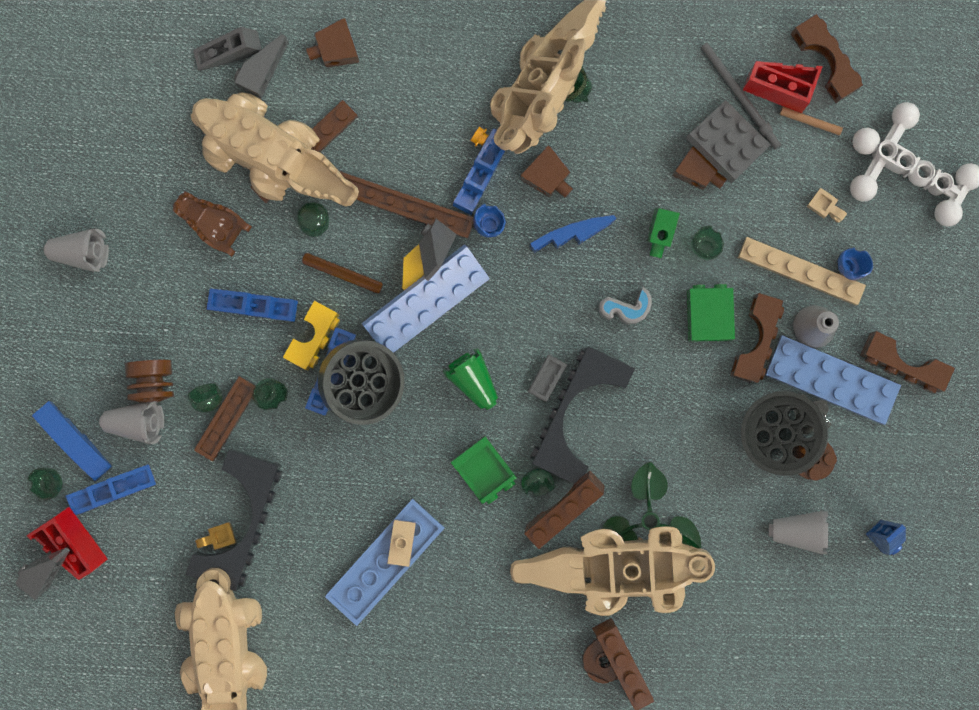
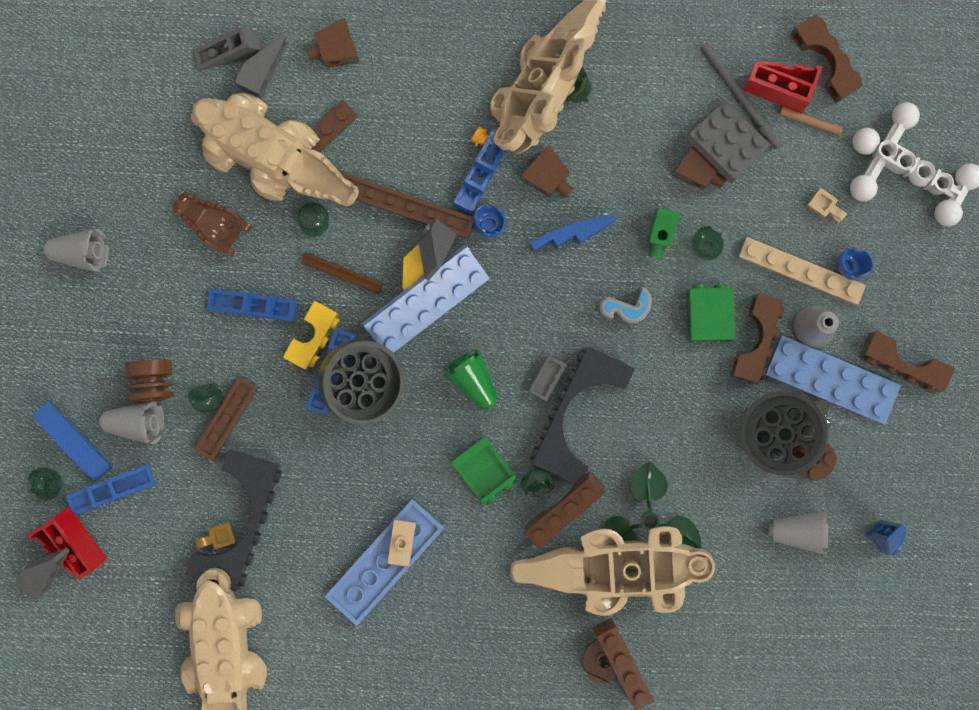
(269, 394): clear green hair -> none

